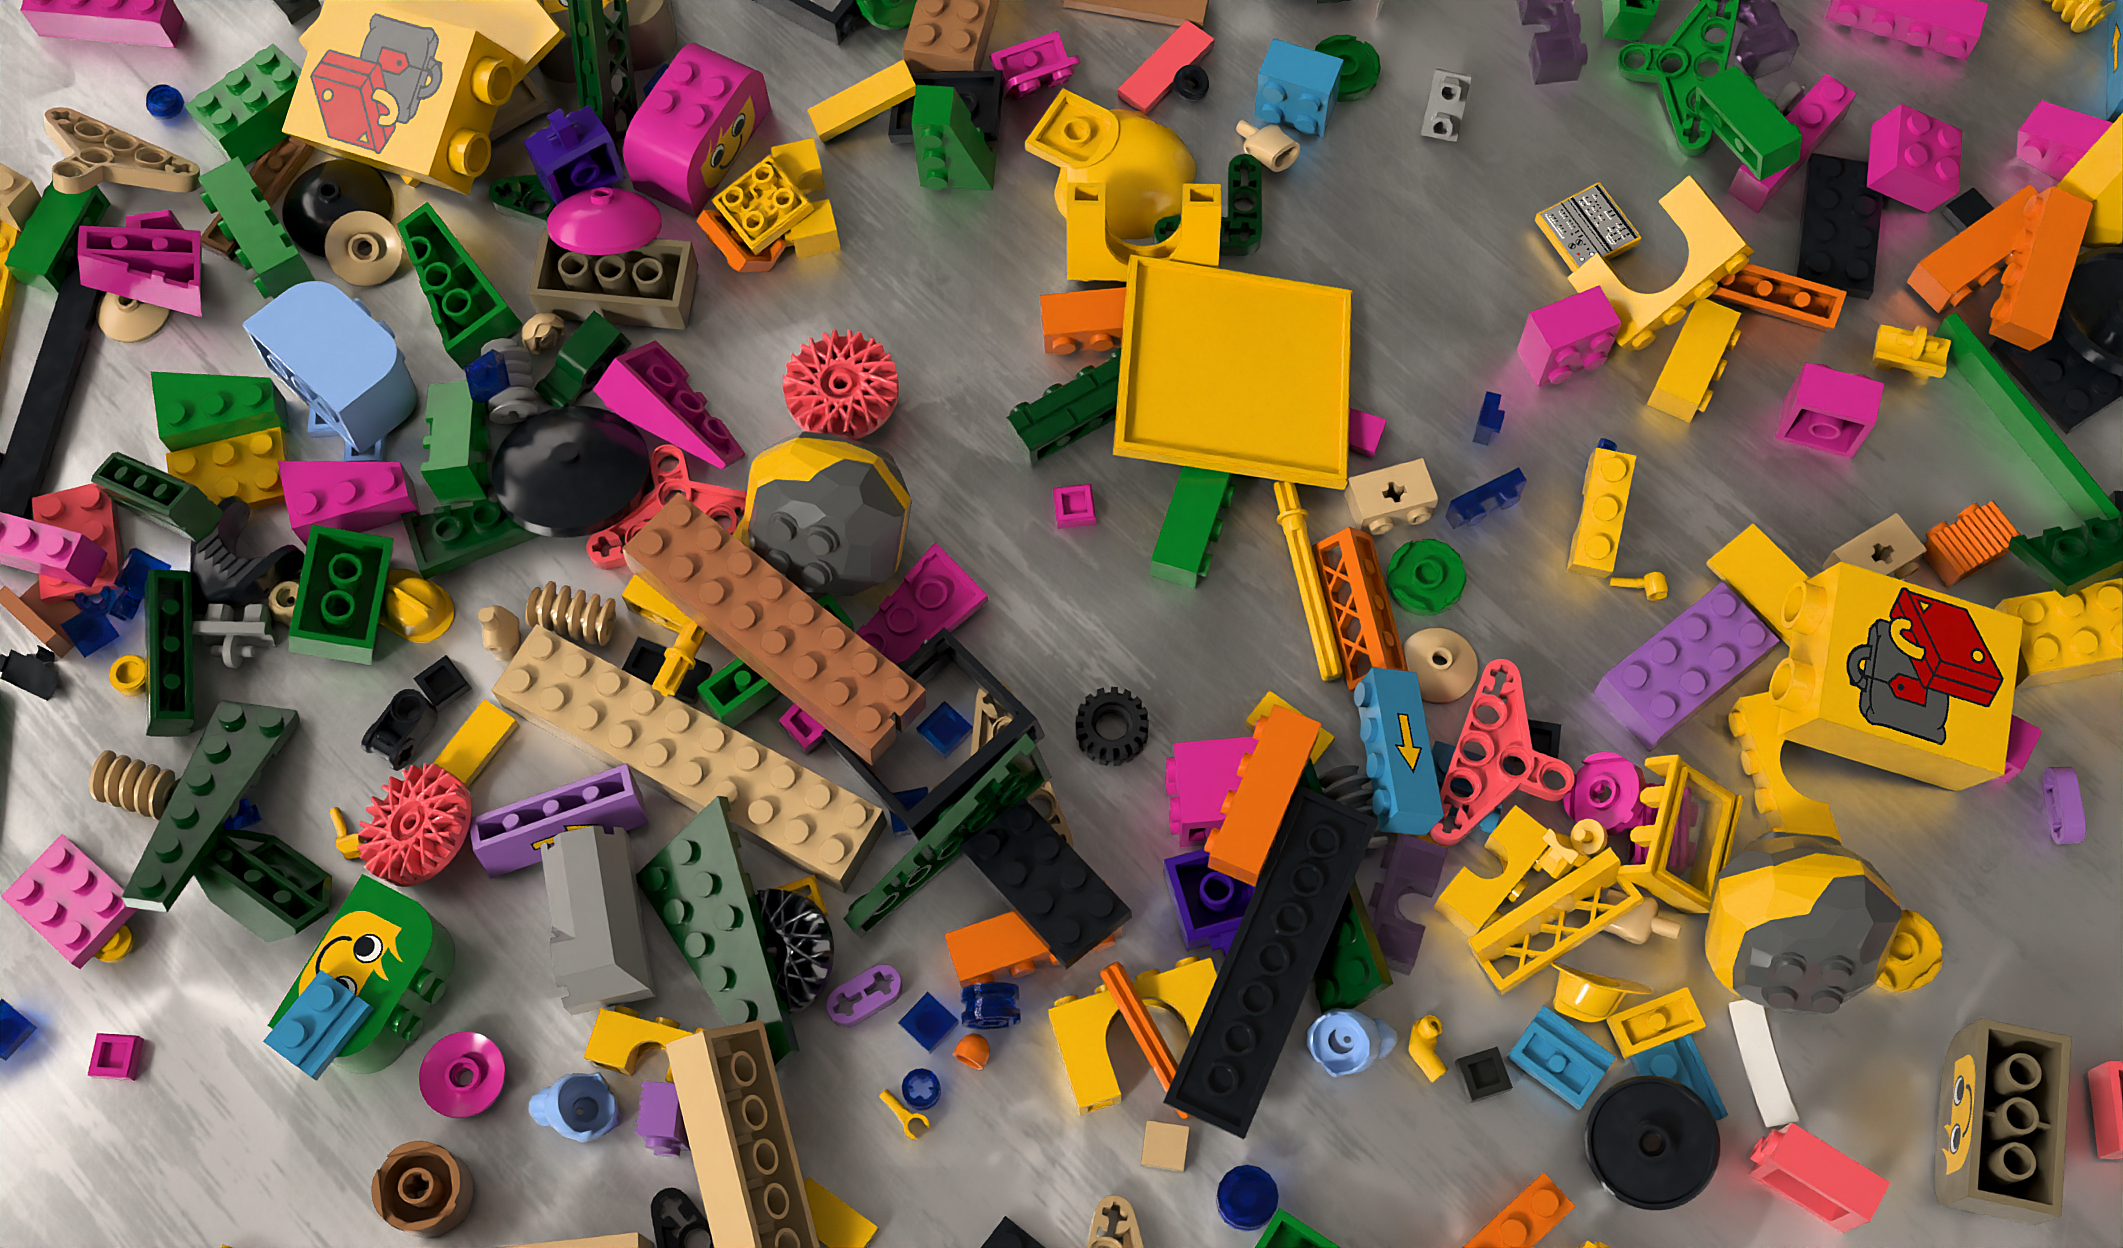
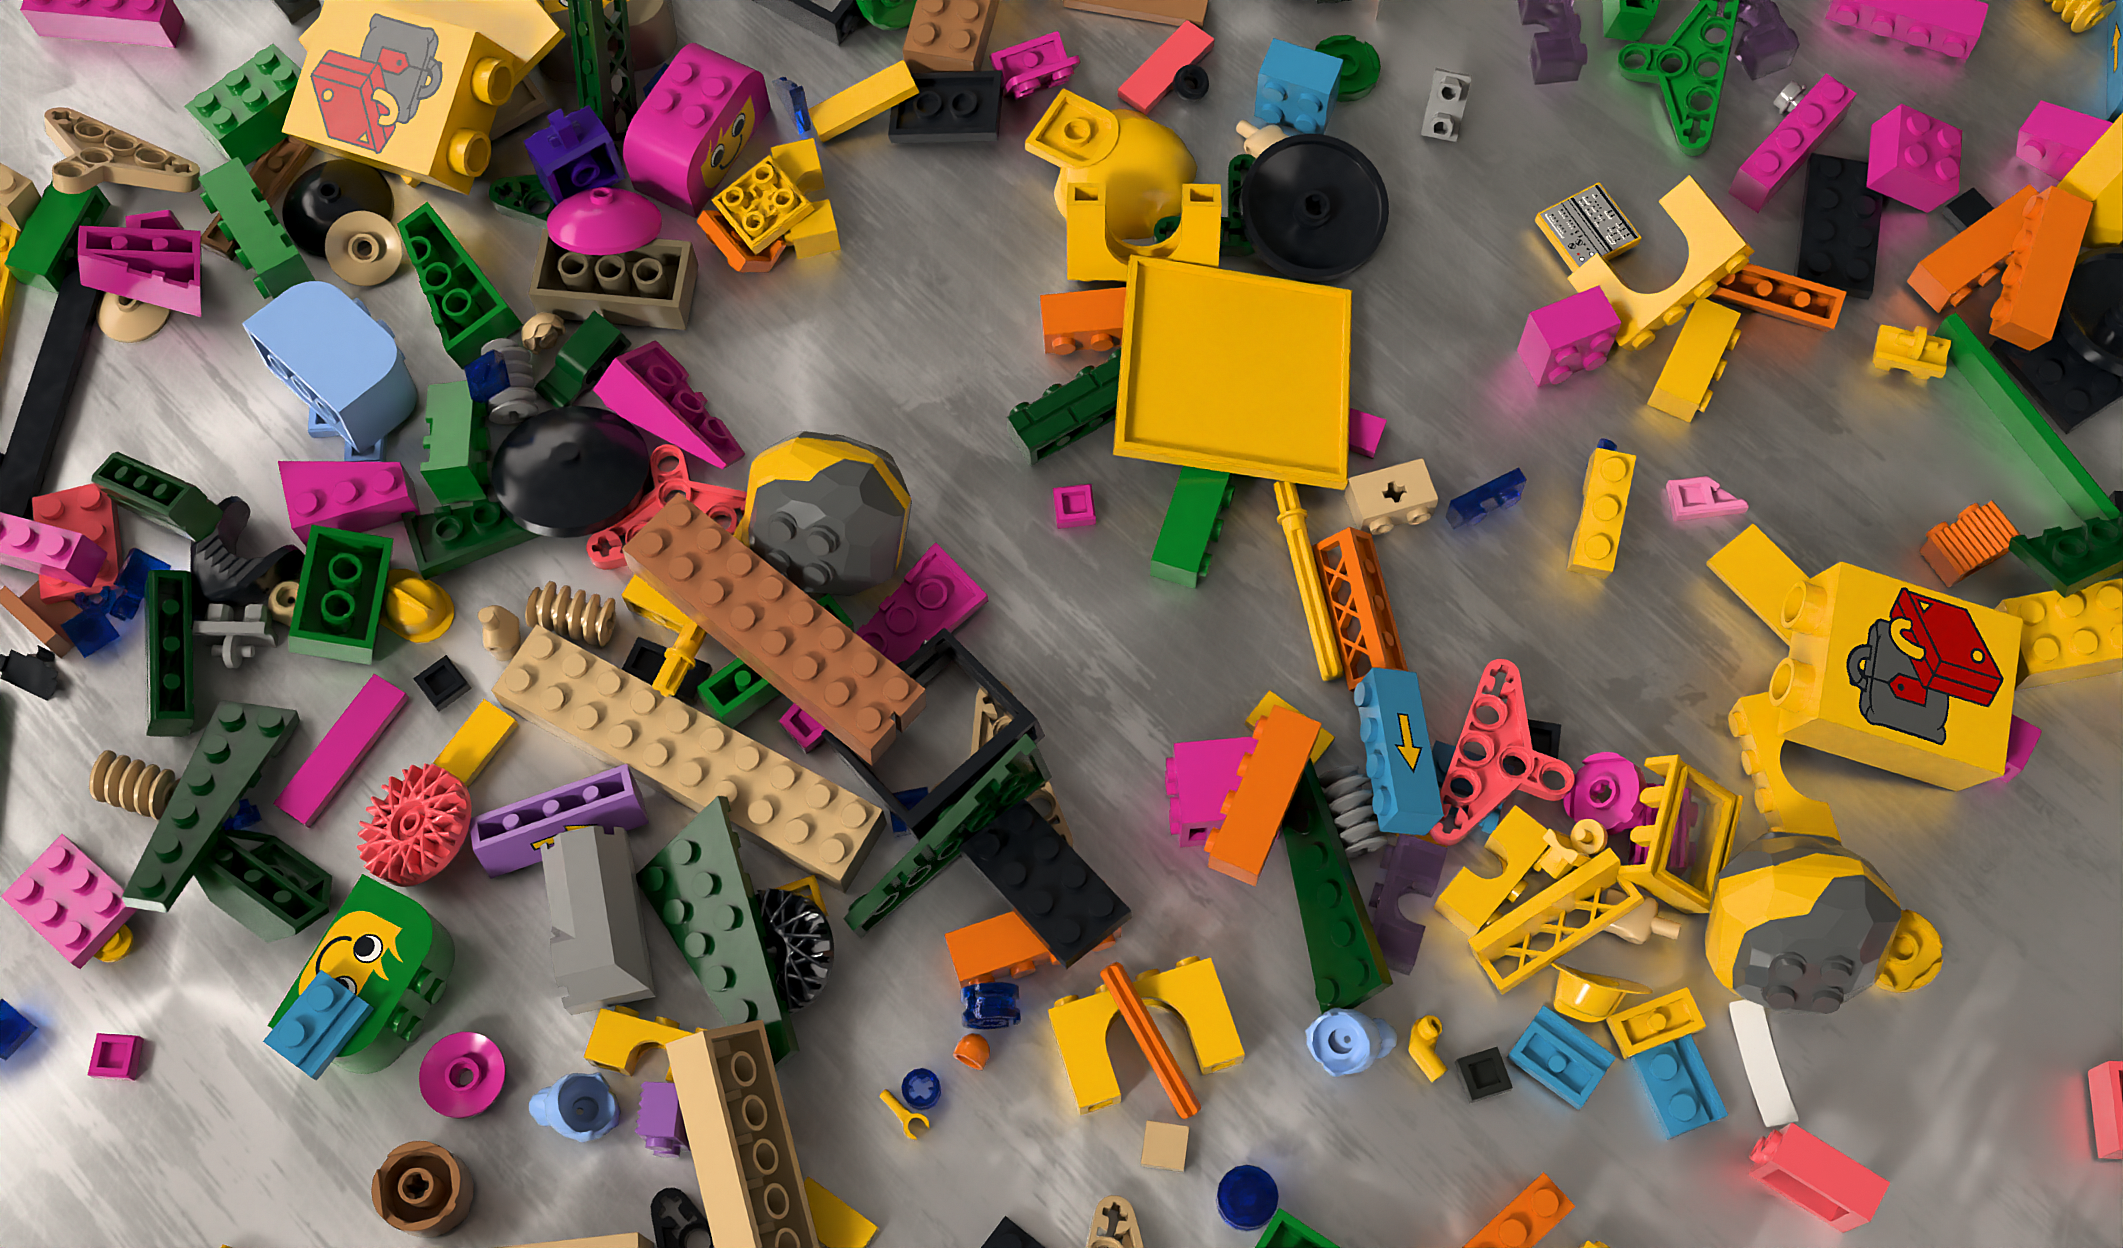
(128, 675): yellow tile -> none
(164, 102): clear blue plate -> none
(214, 407): green wedge -> none
(235, 467): yellow plate -> none
(341, 750): none -> dark pink tile
(344, 842): yellow hand -> none
(402, 733): black piece -> none
(794, 102): none -> tile
(841, 385): coral wheel -> none
(869, 1004): medium lavender beam -> none
(928, 1023): clear blue plate -> none
(944, 729): clear blue tile -> none
(948, 144): green wedge -> none
(1116, 703): black tyre -> none
(1205, 901): dark purple hinge -> none
(1270, 963): black plate -> none
(1313, 207): none -> black dish
(1426, 577): green tile -> none
(1444, 682): tan dish -> none
(1489, 418): clear blue plate -> none
(1654, 584): yellow hand -> none
(1658, 1177): black wheel -> none
(1685, 666): medium lavender brick -> none
(1701, 499): none -> bright pink tile
(1748, 122): green brick -> none
(1829, 410): dark pink brick -> none
(1888, 543): tan brick -> none
(2003, 1122): dark tan brick -> none
(2064, 805): medium lavender beam -> none

